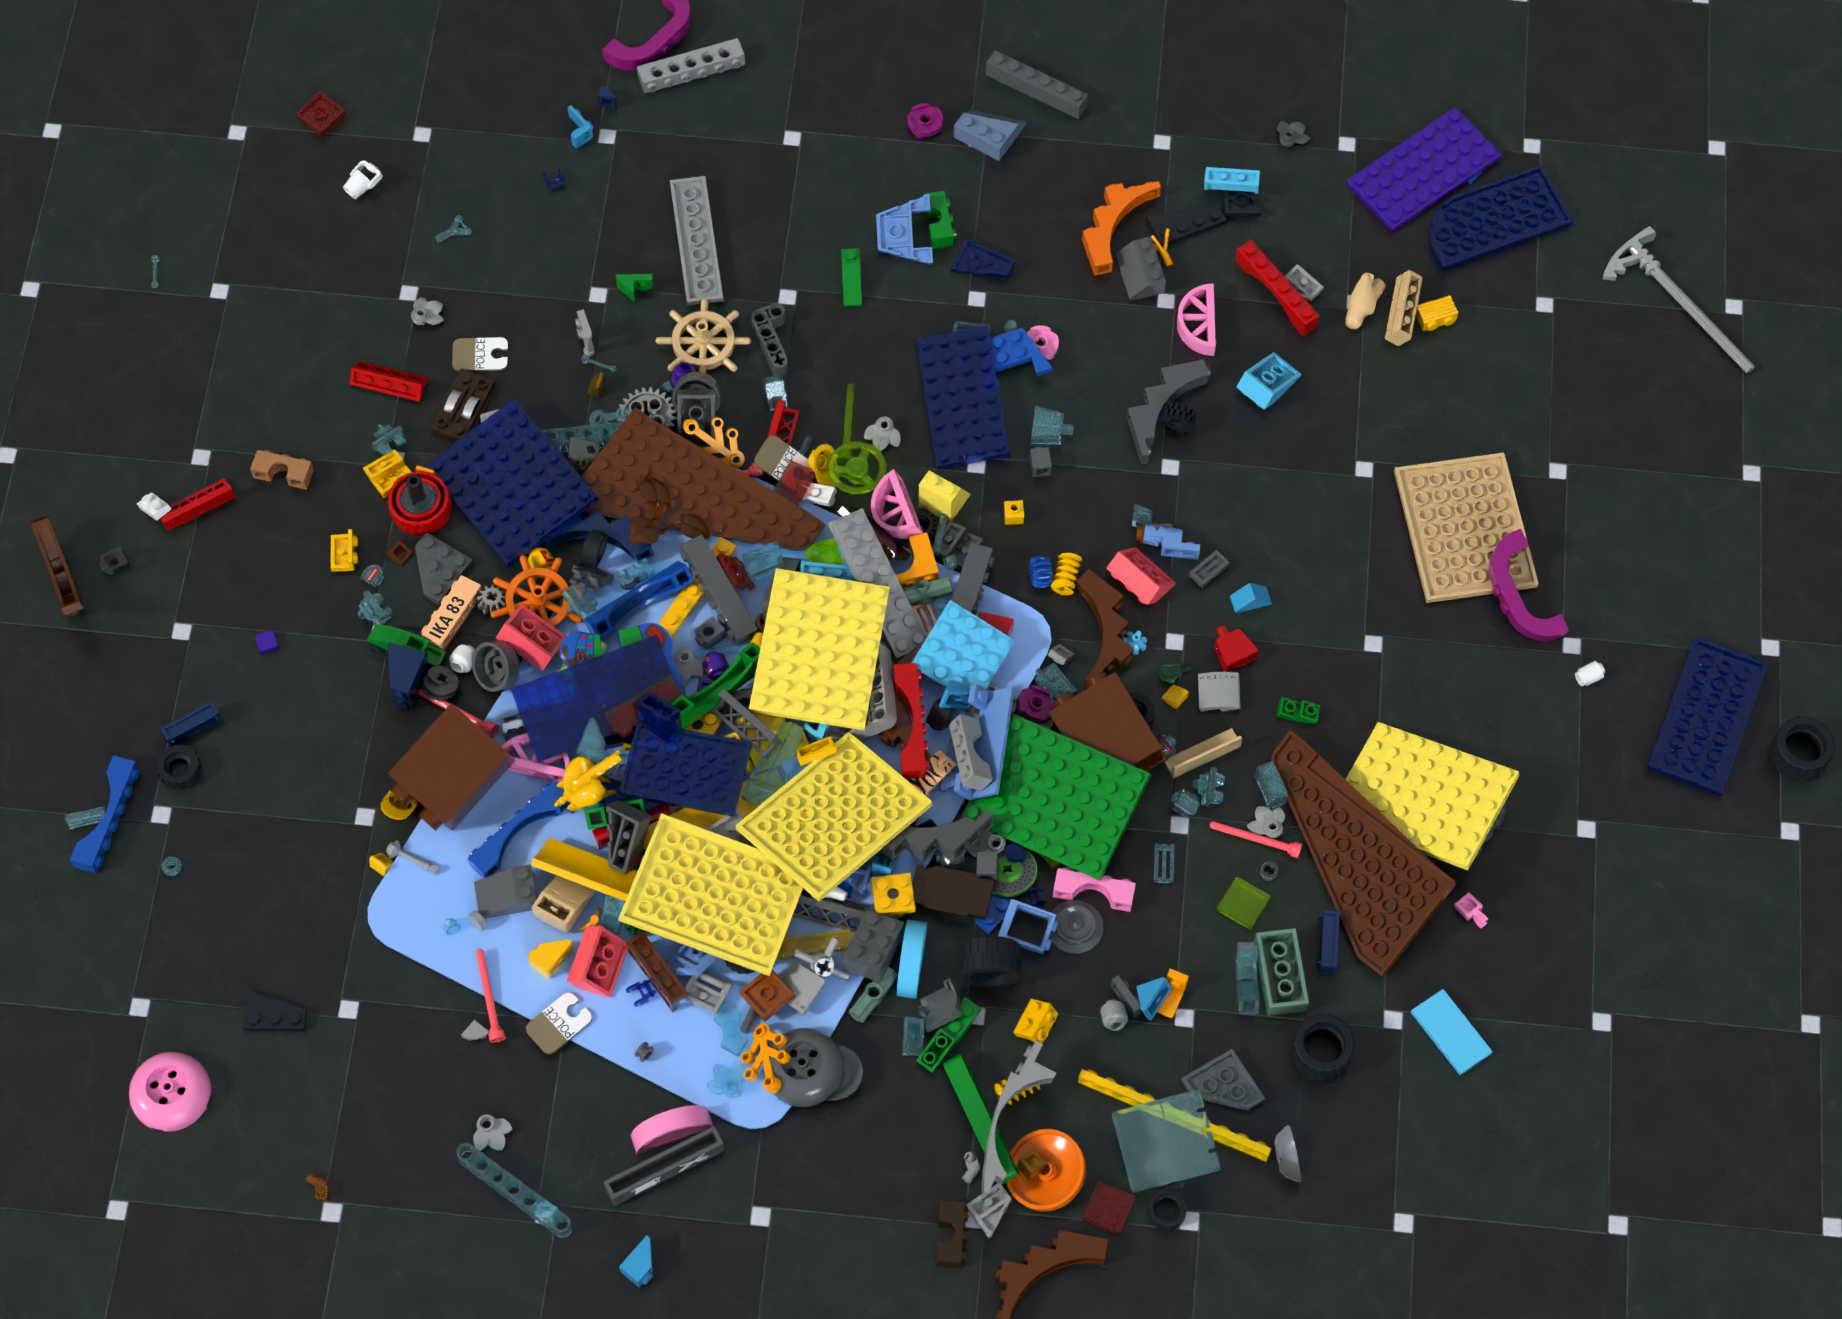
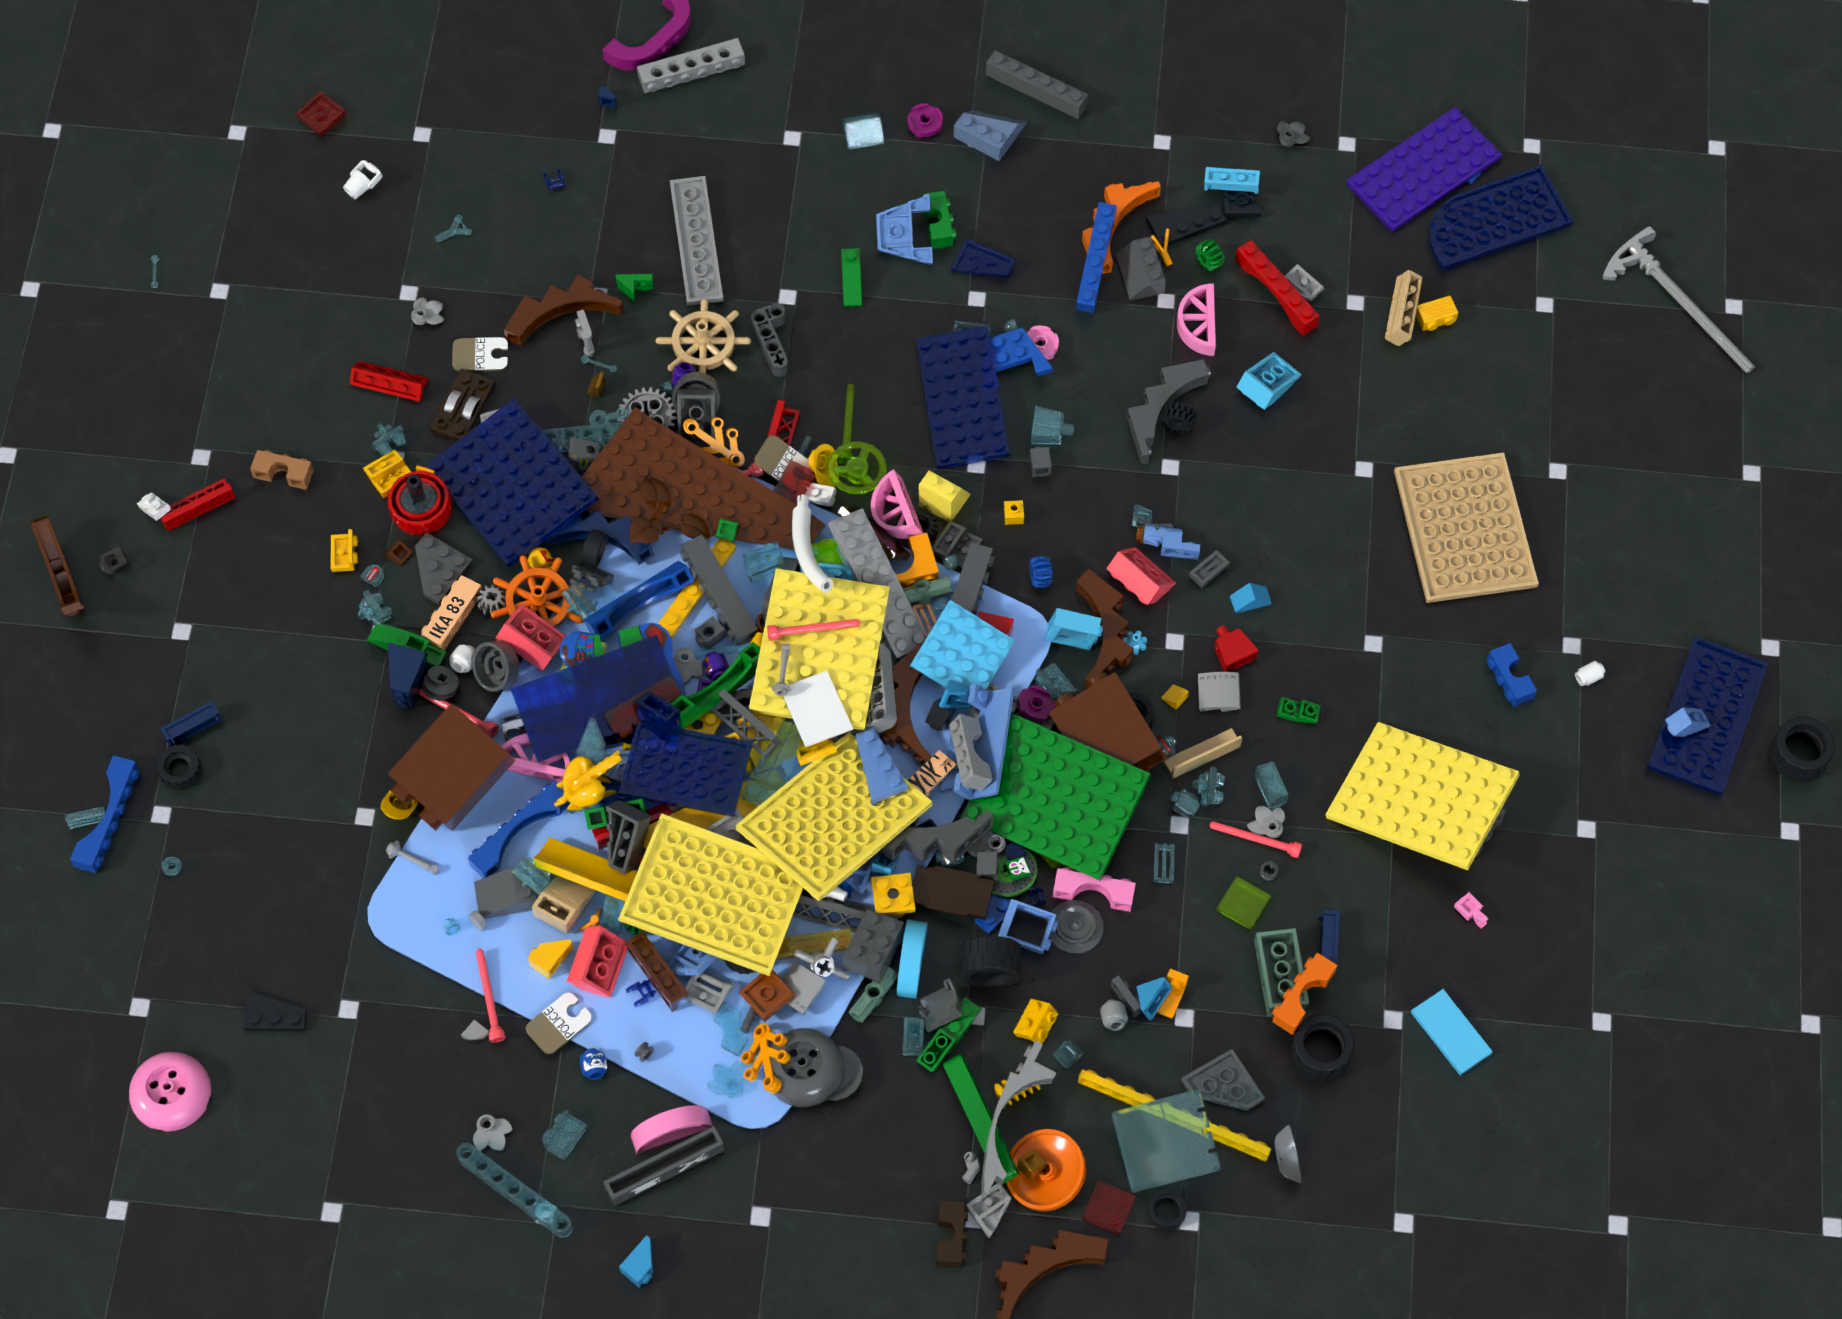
(266, 642): dark purple tile -> none
(320, 1184): clear orange arm -> none
(380, 863): yellow slope -> none
(531, 875): none -> clear light blue hips
(556, 302): none -> reddish brown arch
(564, 1134): none -> clear light blue bracket
(584, 132): dark azure bracket -> none
(593, 1064): none -> blue head
(635, 574): clear light blue leg -> none
(727, 530): none -> green tile
(735, 572): clear red plate -> none
(774, 390): clear light blue slope -> none
(776, 632): none -> coral piece
(782, 688): none -> light grey piece
(802, 544): none -> white animal
(817, 709): none -> white sticker
(863, 130): none -> clear light blue slope
(880, 770): none -> medium blue wing
(883, 436): light grey plate -> none
(906, 685): red arch -> none
(939, 534): clear light blue piece -> none
(1017, 869): none -> tile
(1061, 654): light grey plate -> none
(1066, 573): yellow piece -> none
(1068, 1053): none -> clear light blue slope
(1073, 629): none -> medium azure window
(1096, 257): none -> blue arch
(1171, 672): clear green piece -> none
(1210, 254): none -> green gear
(1246, 978): clear light blue arch -> none
(1317, 974): none -> orange arch
(1363, 300): tan animal -> none
(1368, 865): reddish brown wing -> none
(1509, 596): magenta arch -> none
(1516, 689): none -> blue arch
(1687, 721): none -> medium blue slope

